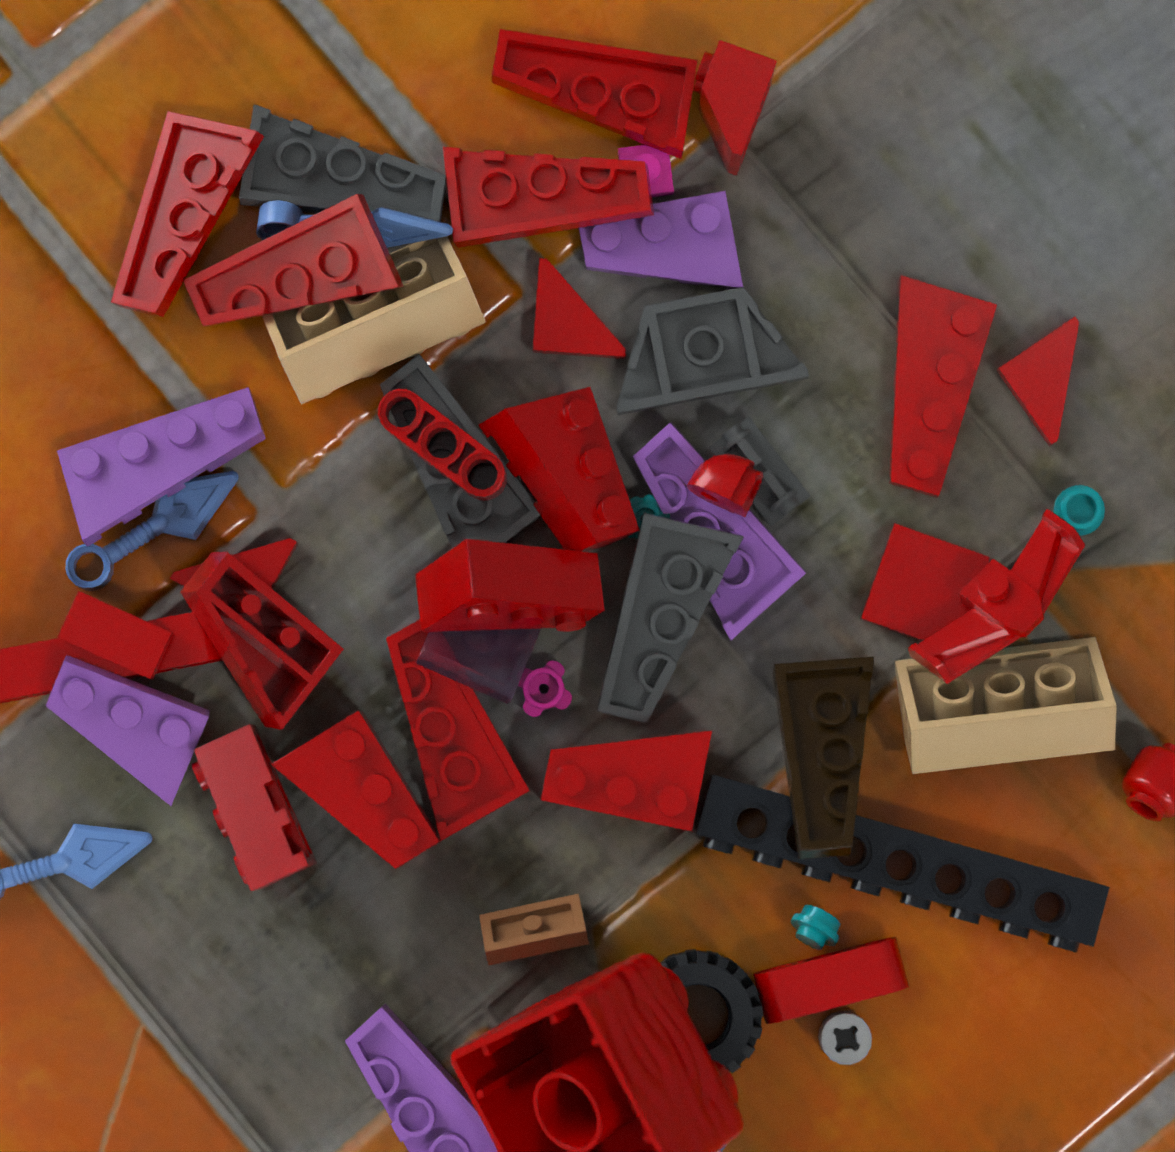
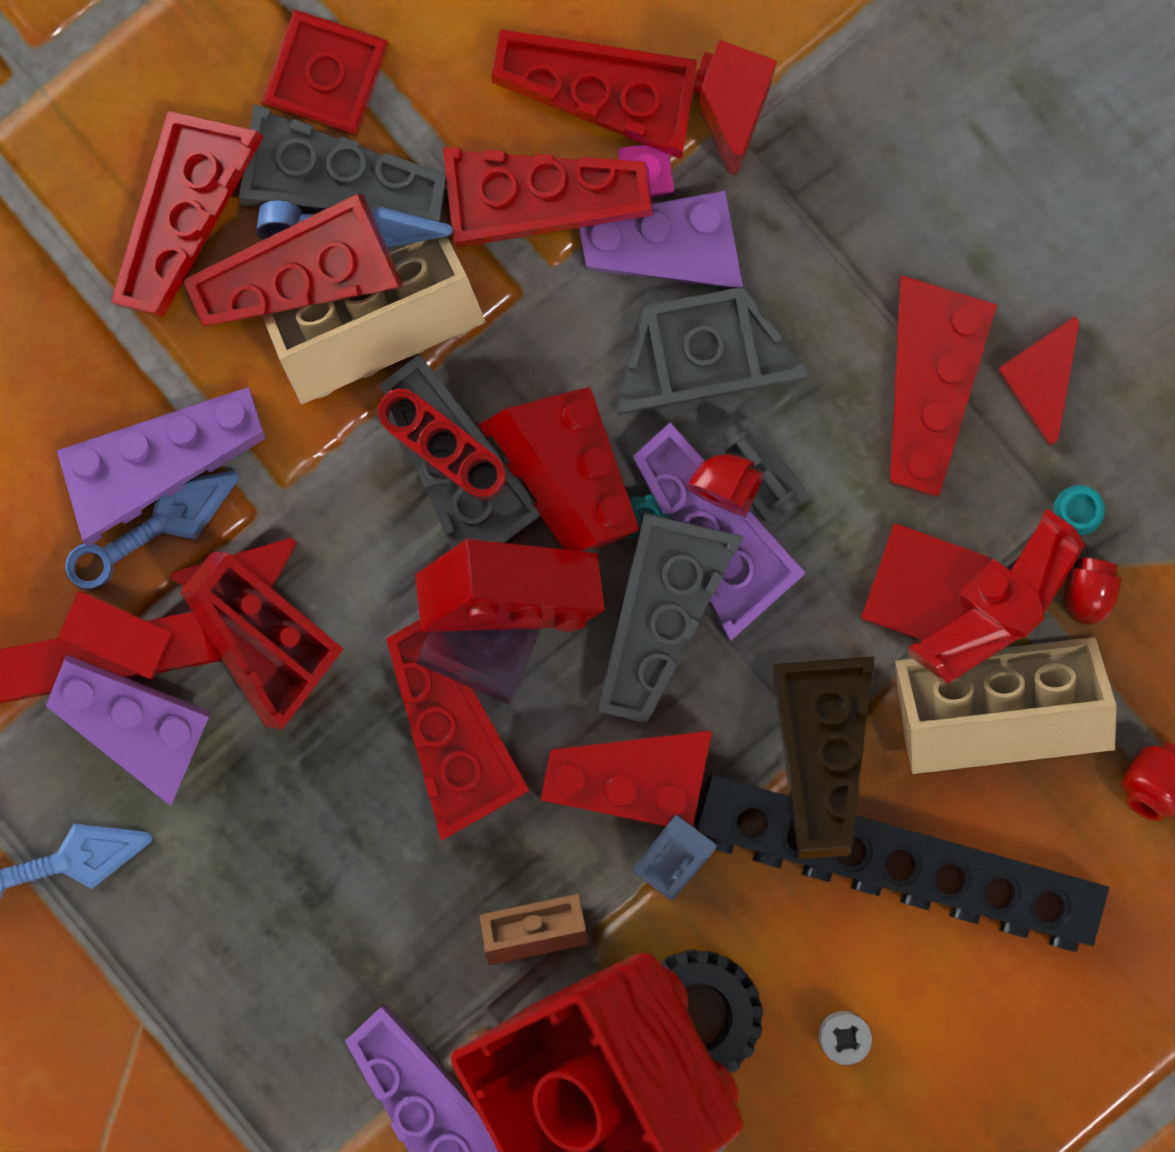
(252, 808): red wedge -> none
(325, 73): none -> red tile
(362, 789): red wedge -> none
(555, 697): dark pink plate -> none
(566, 322): red tile -> none
(674, 857): none -> sand blue plate
(815, 927): teal plate -> none
(831, 980): red beam -> none
(1091, 590): none -> red piece

